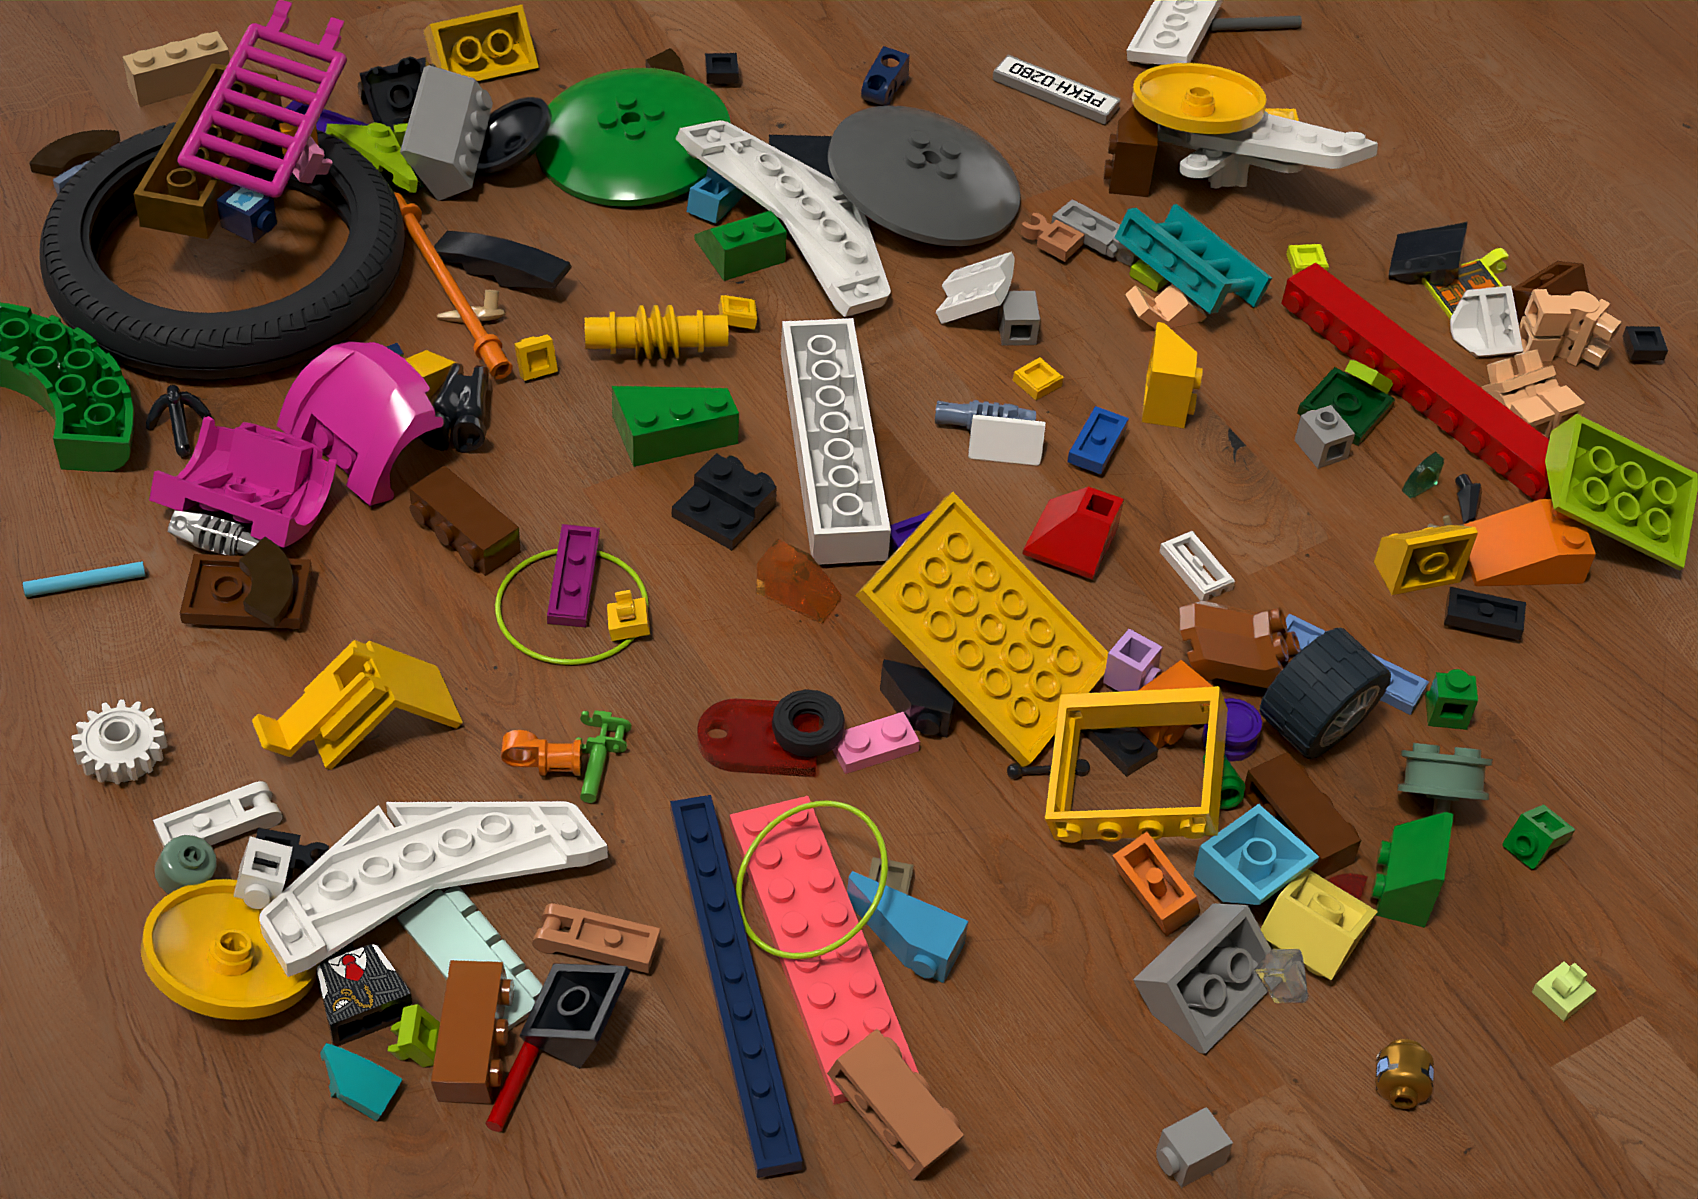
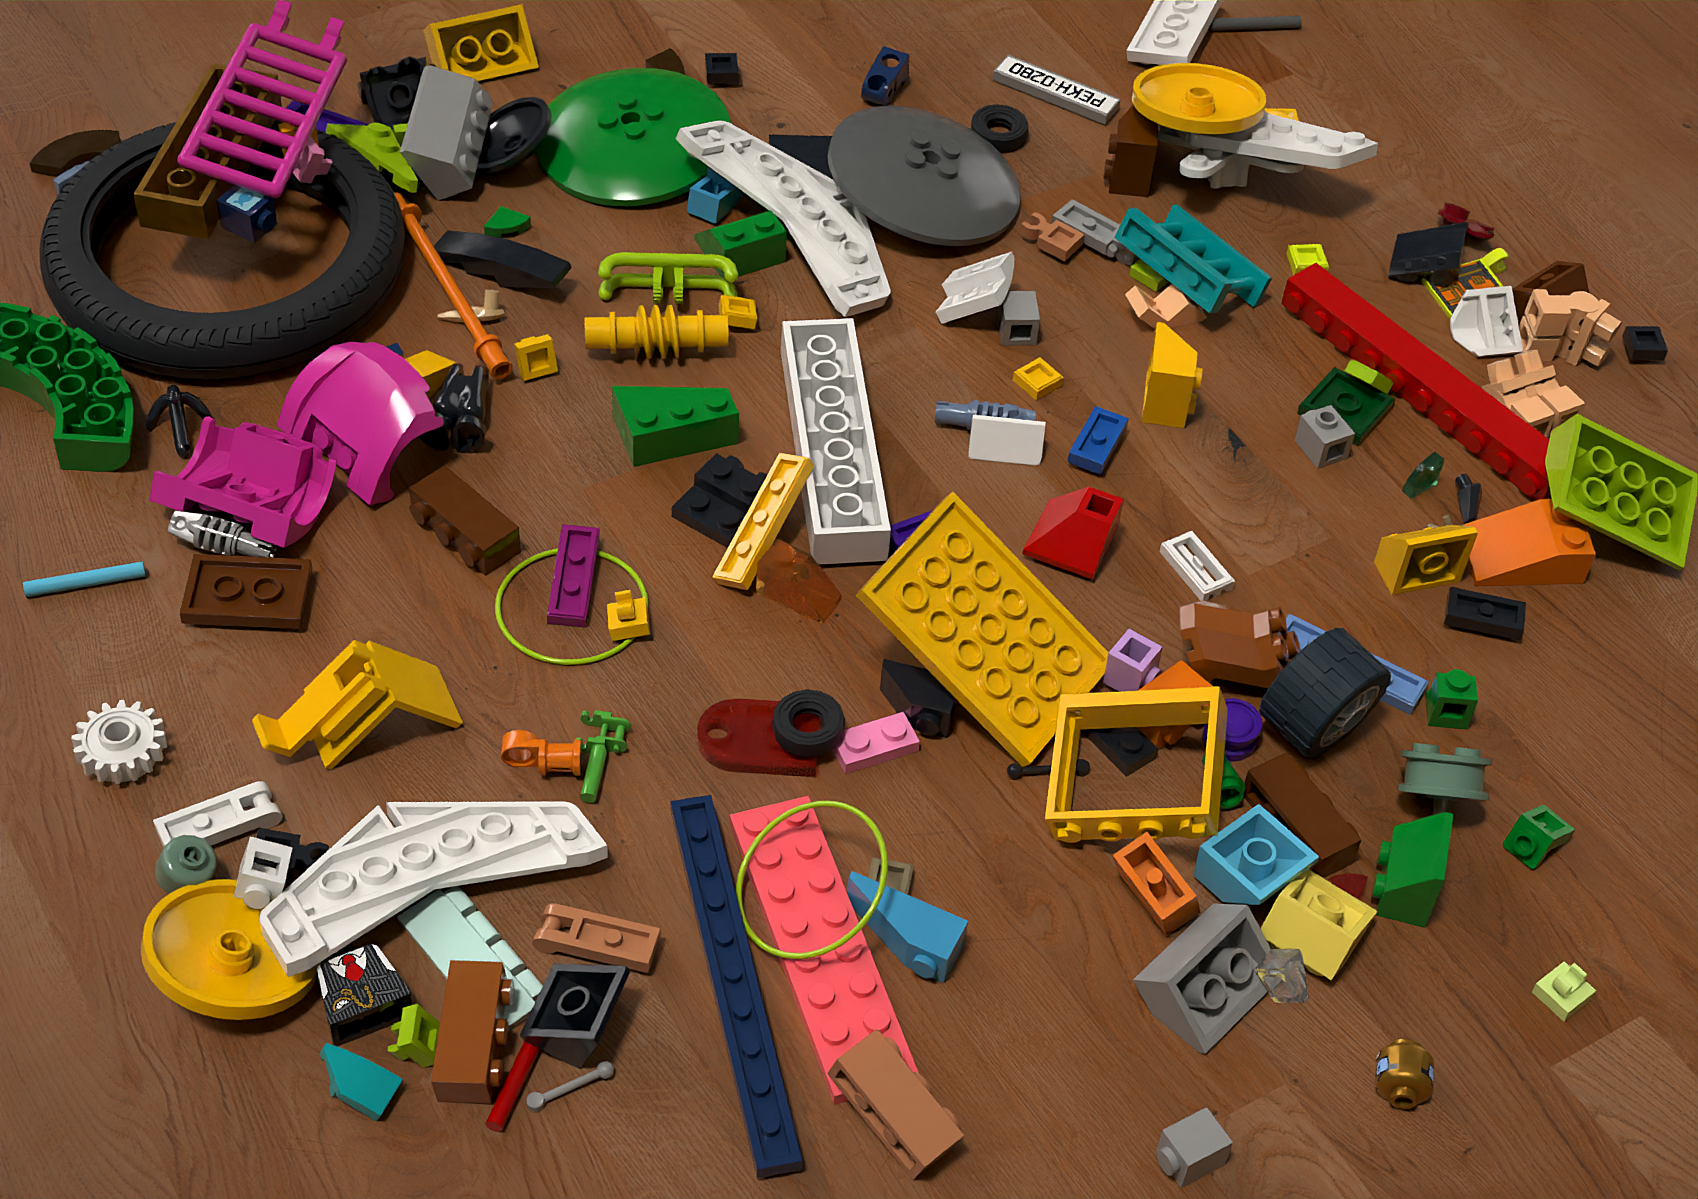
(173, 67): tan brick -> none
(271, 582): dark brown tile -> none
(506, 221): none -> green tile
(536, 1100): none -> light grey hinge
(667, 273): none -> lime piece
(763, 520): none -> yellow tile
(1004, 116): none -> black tyre
(1455, 214): none -> dark red plate

